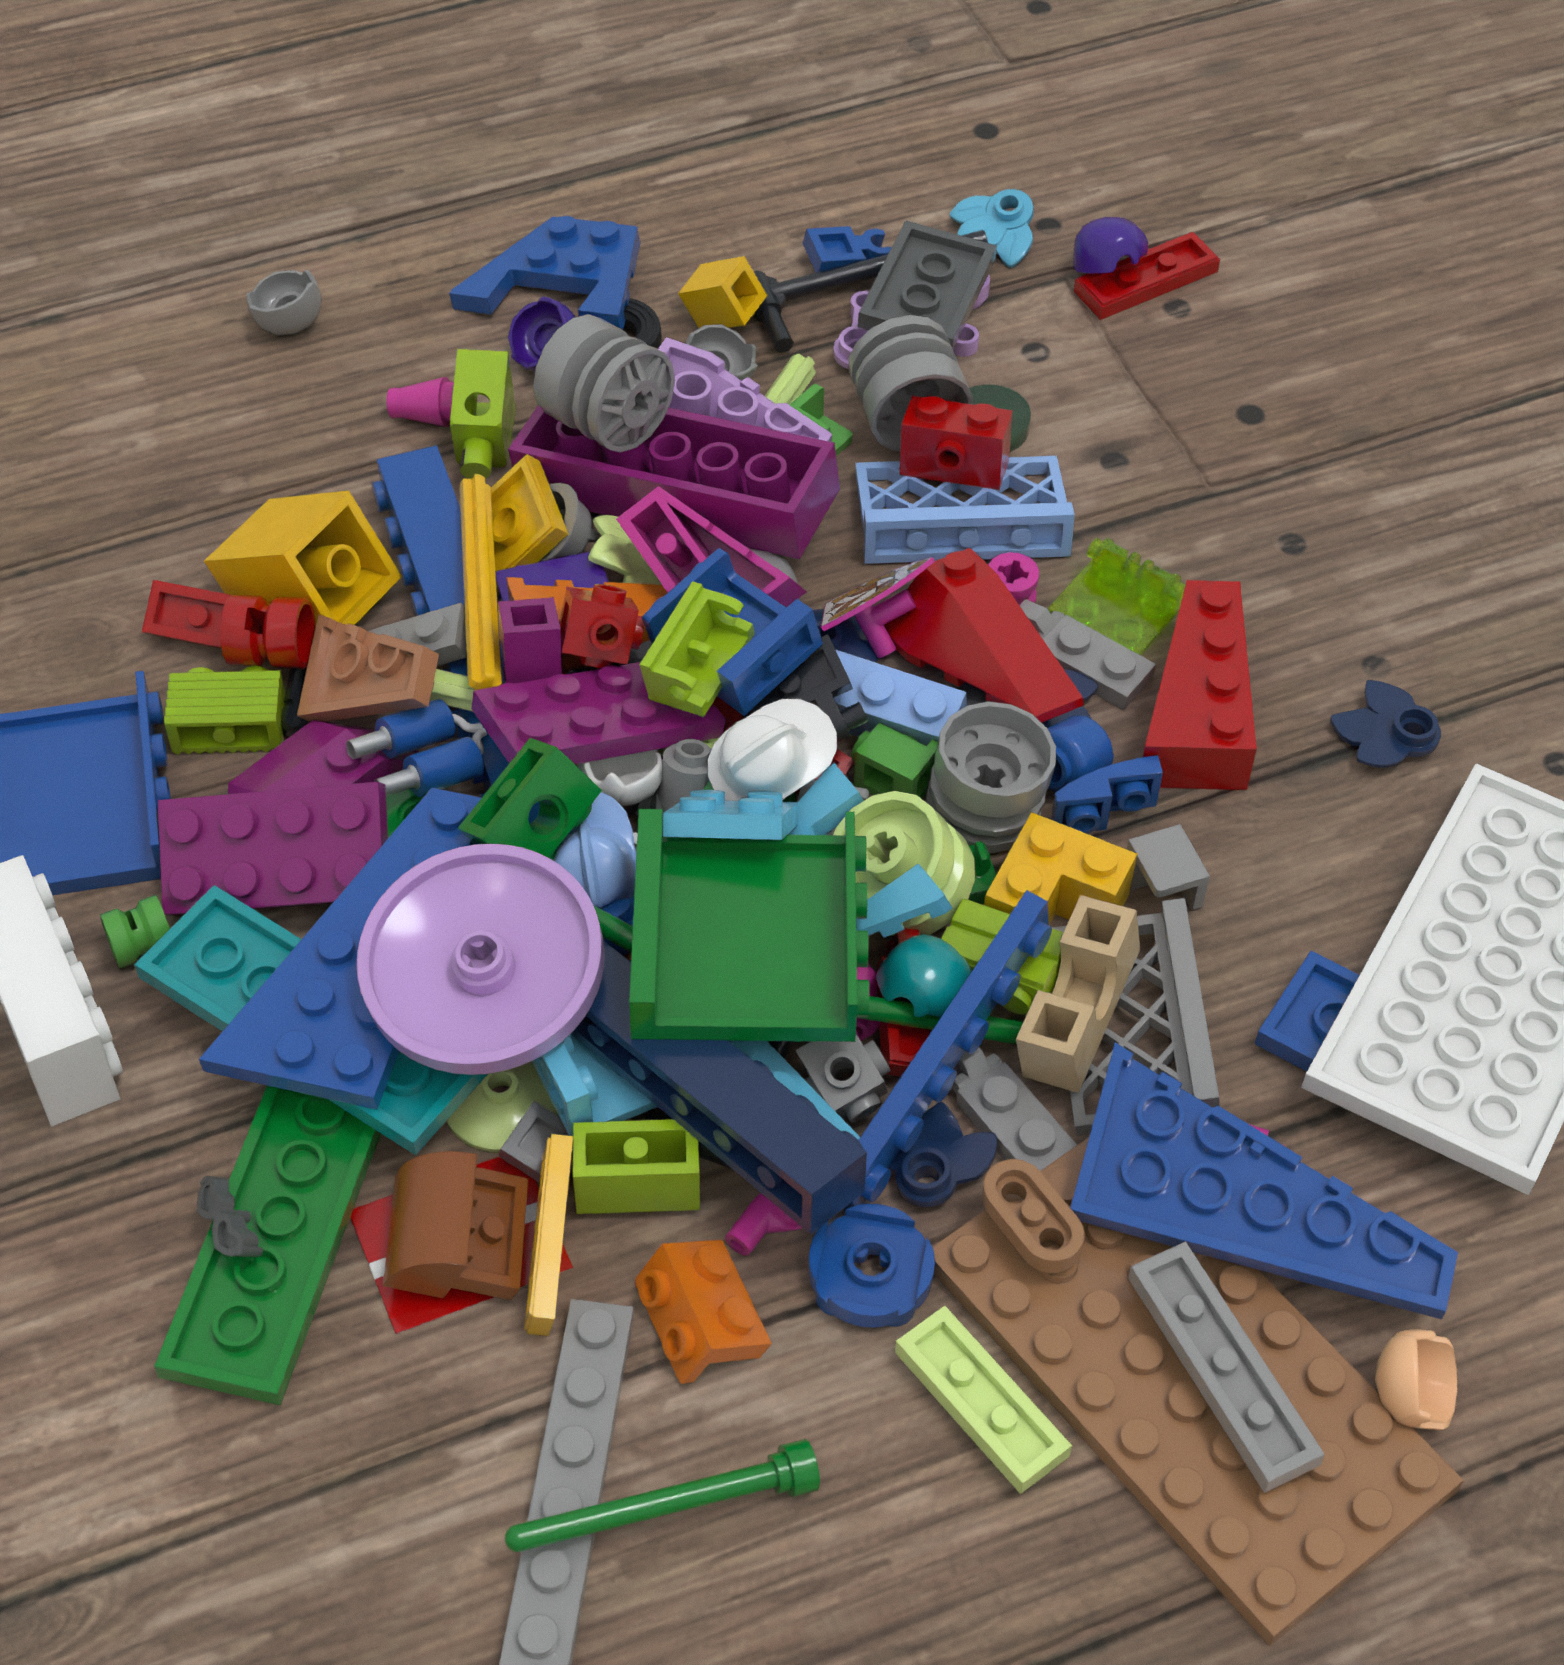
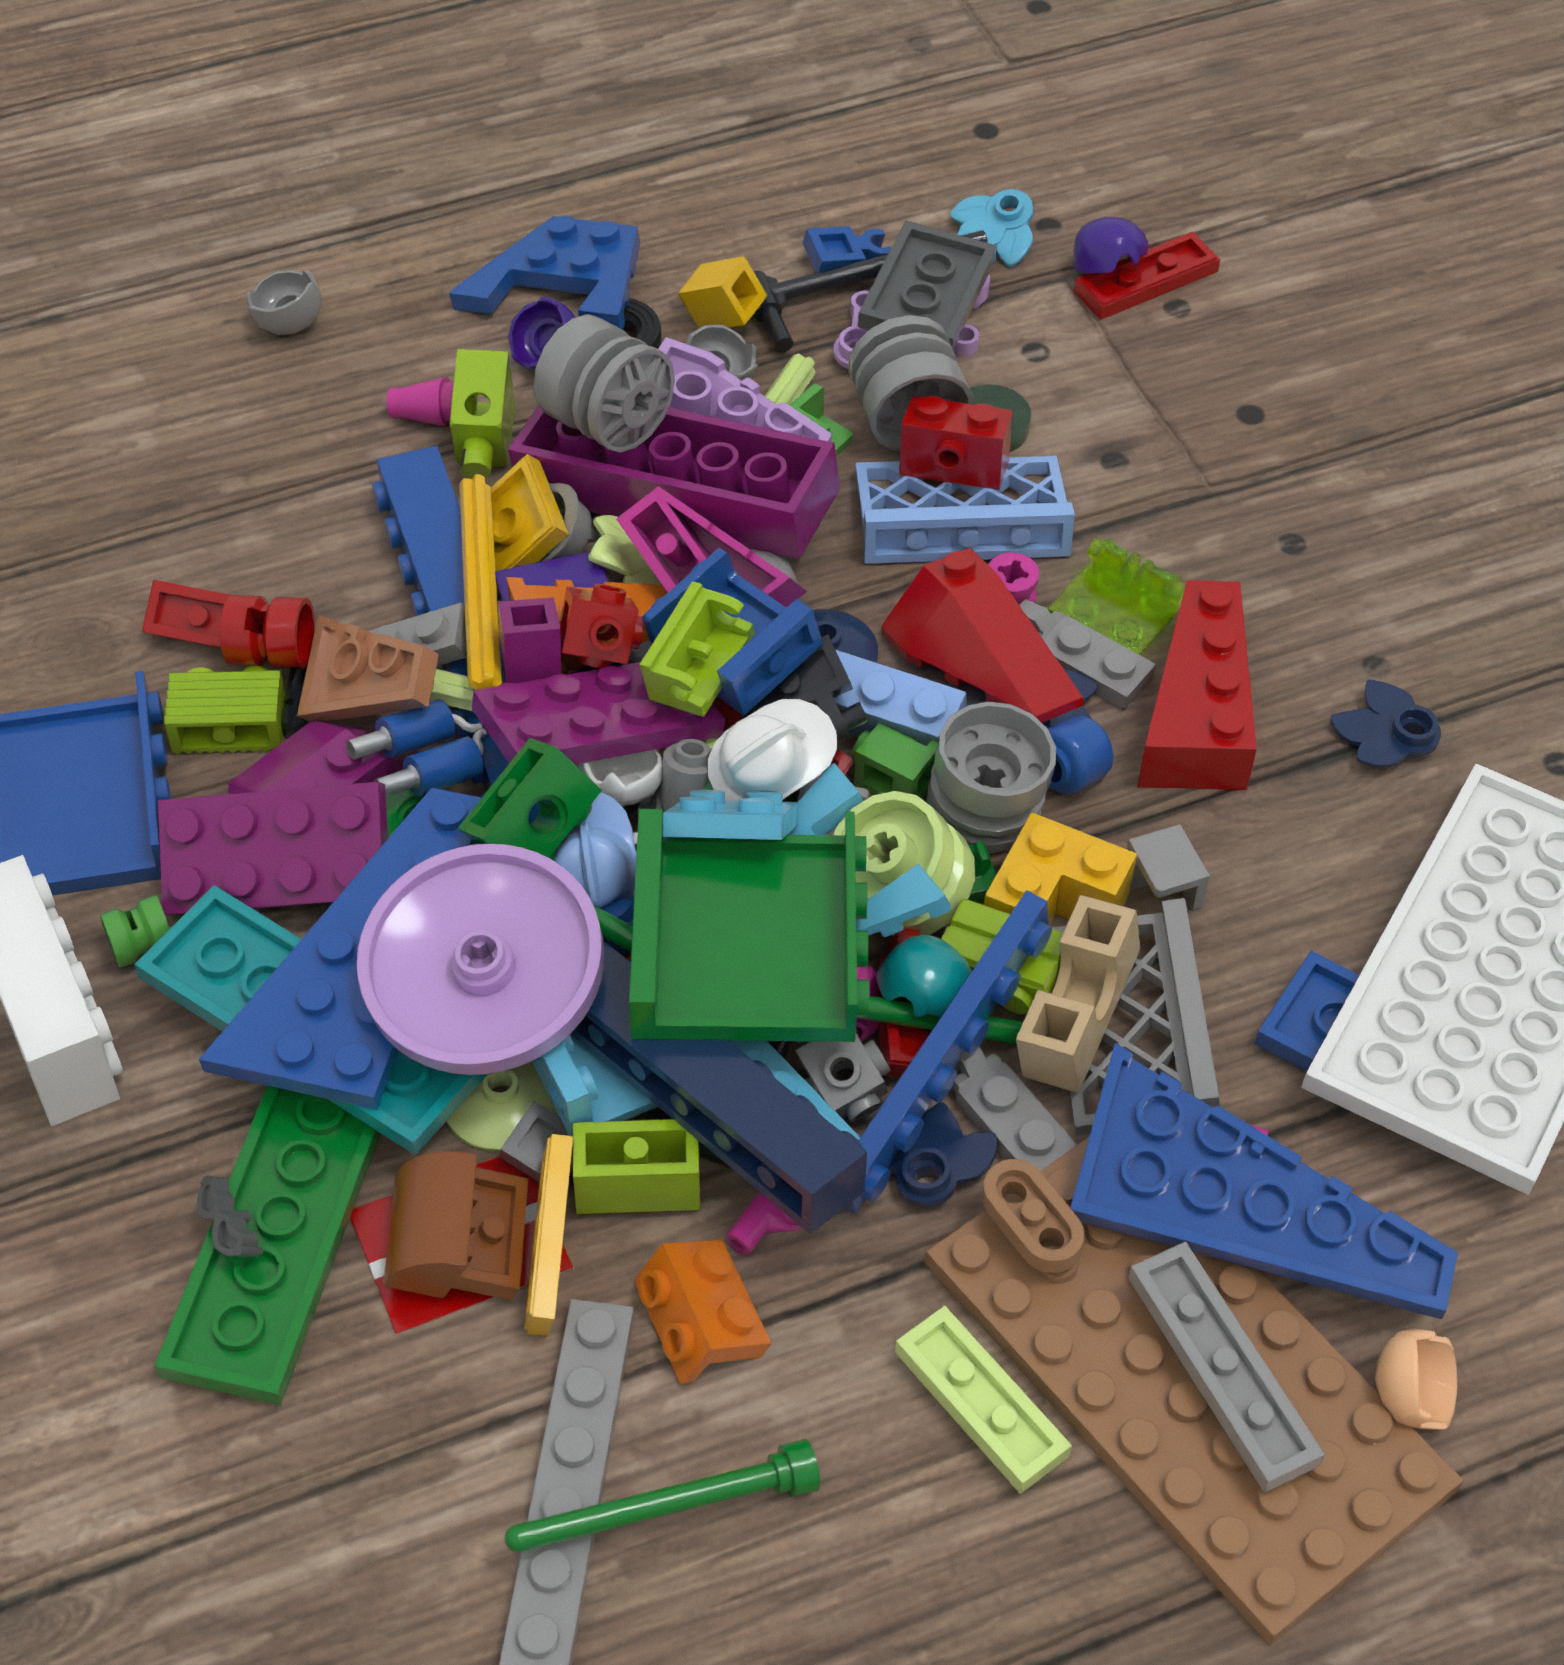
(308, 550): yellow slope -> none
(864, 1299): blue plate -> none
(872, 618): dark pink shield -> none
(1120, 786): blue slope -> none

